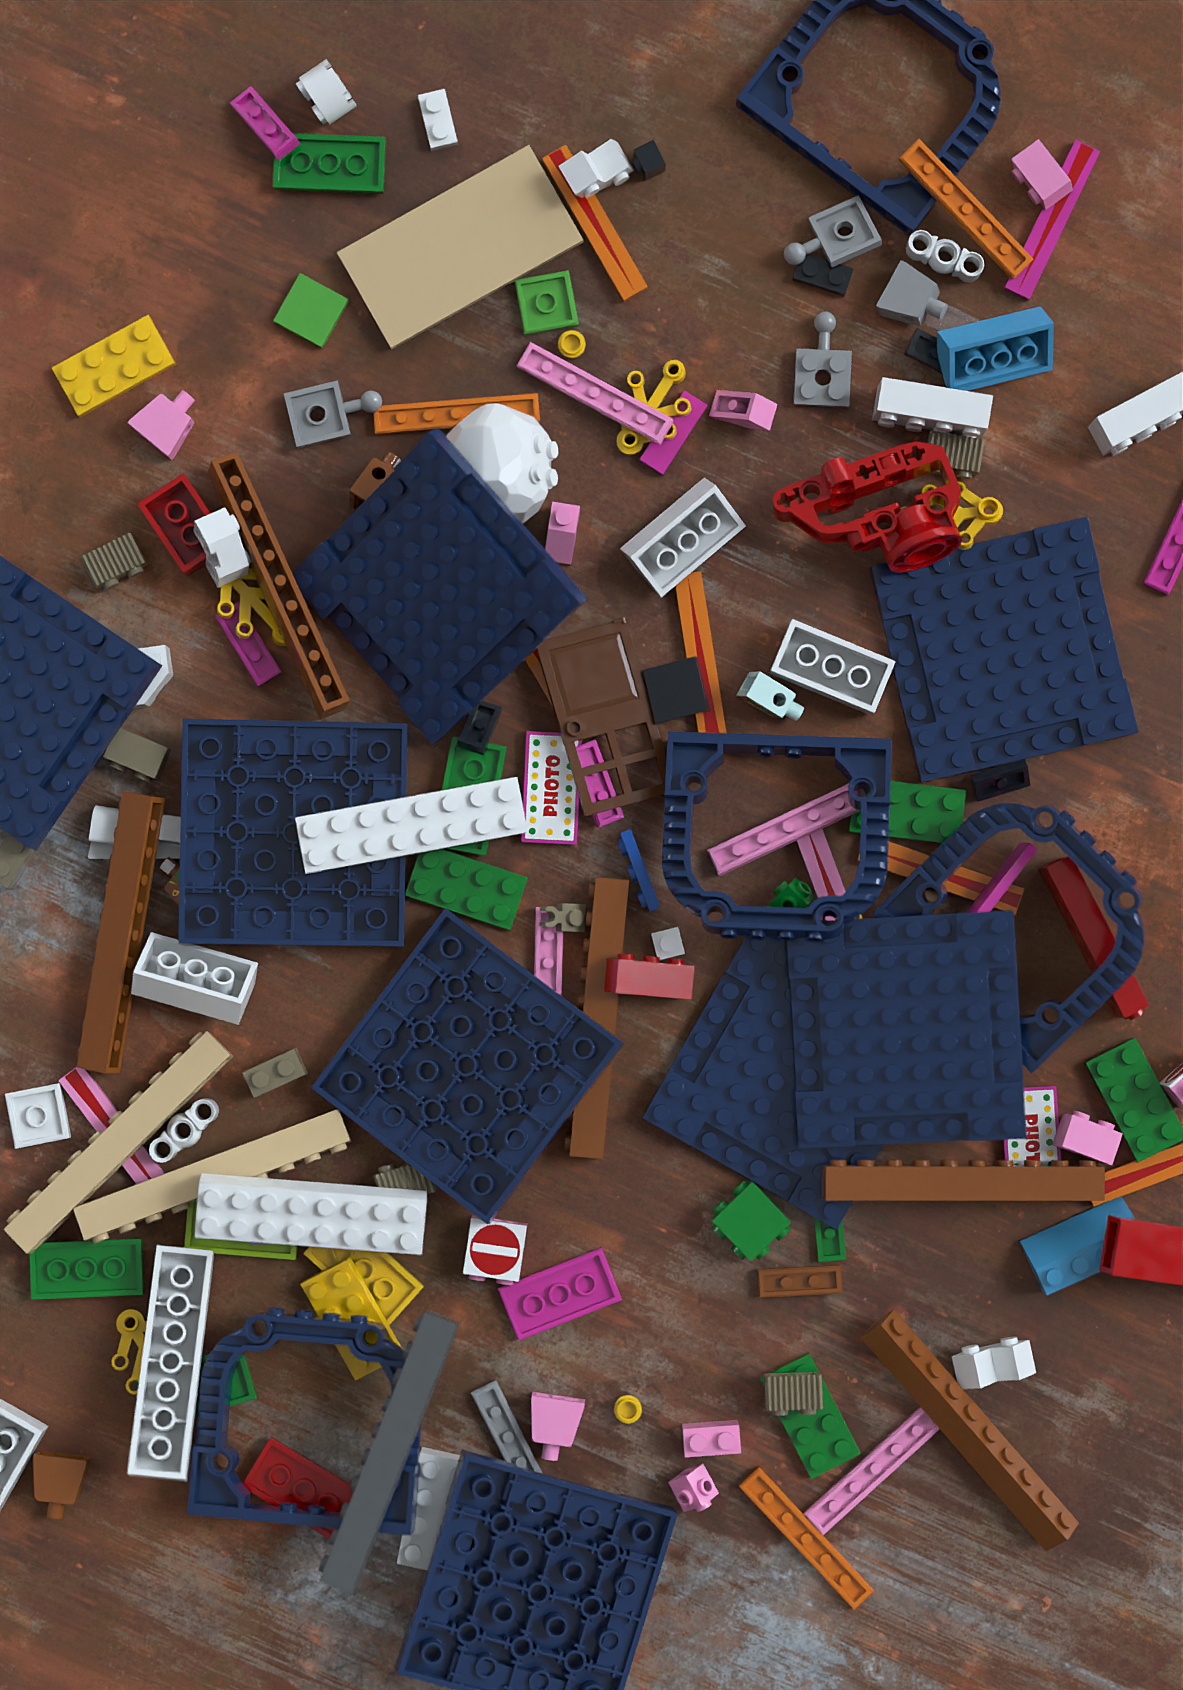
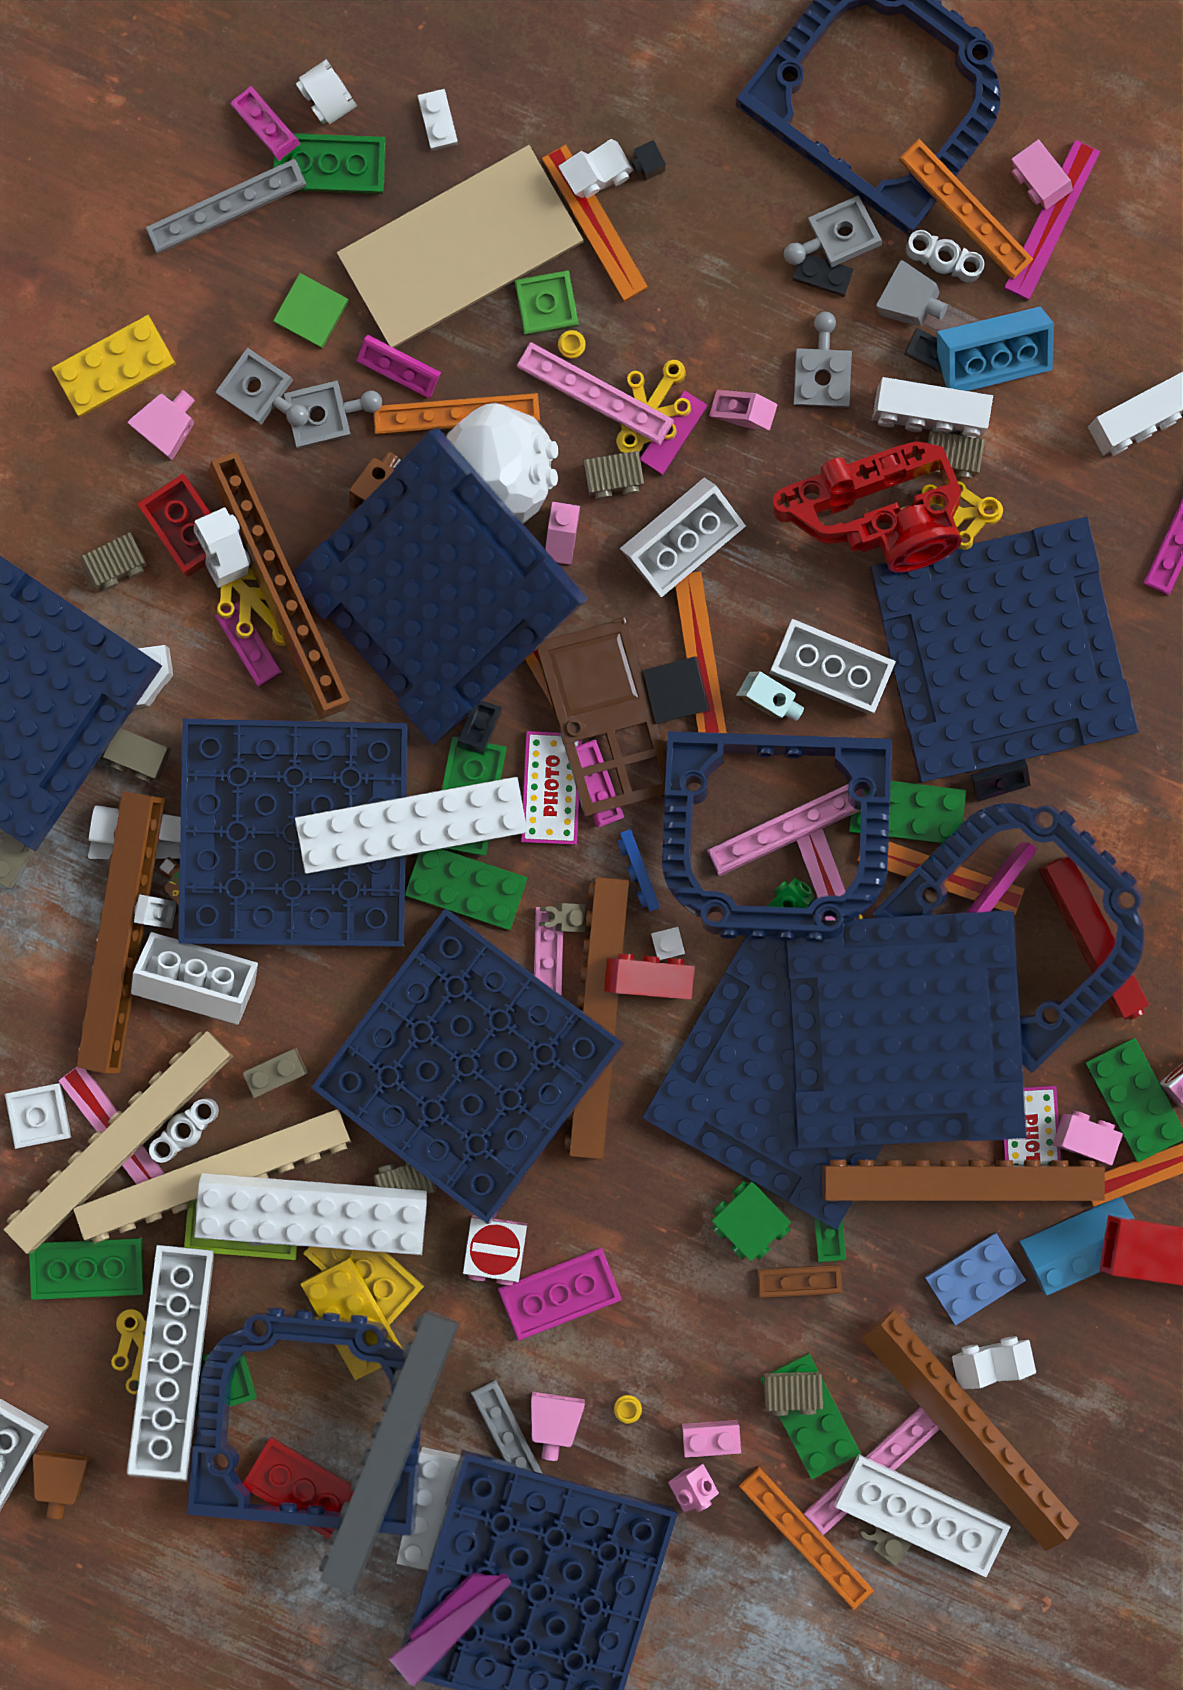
(155, 911): none -> white plate
(226, 206): none -> light grey tile
(260, 403): none -> light grey plate
(398, 366): none -> dark pink tile
(447, 1624): none -> magenta wedge
(614, 474): none -> dark tan brick
(887, 1544): none -> dark tan plate
(922, 1515): none -> white plate
(975, 1278): none -> medium blue plate

